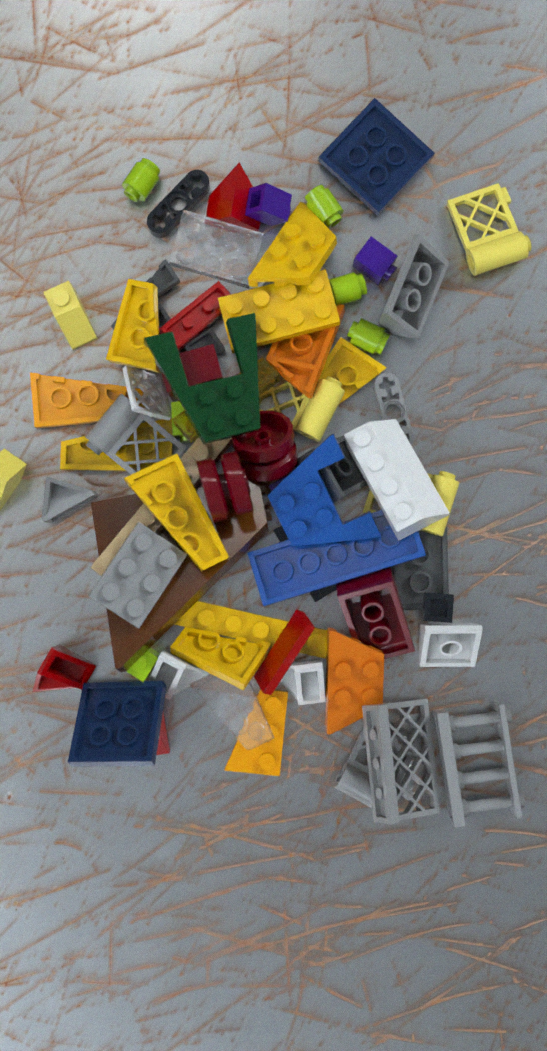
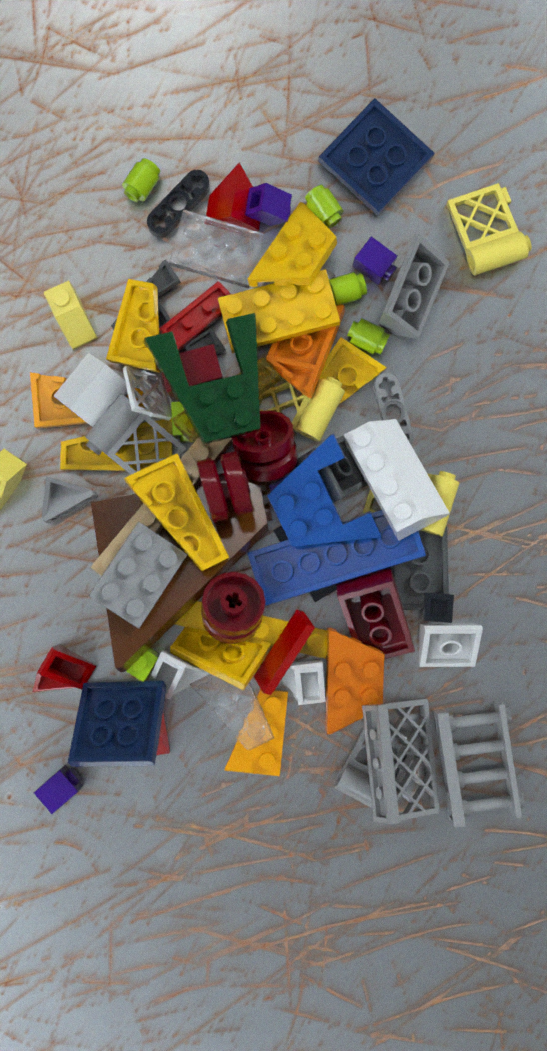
(59, 788): none -> dark purple brick
(91, 389): none -> white slope
(233, 591): none -> dark red wheel

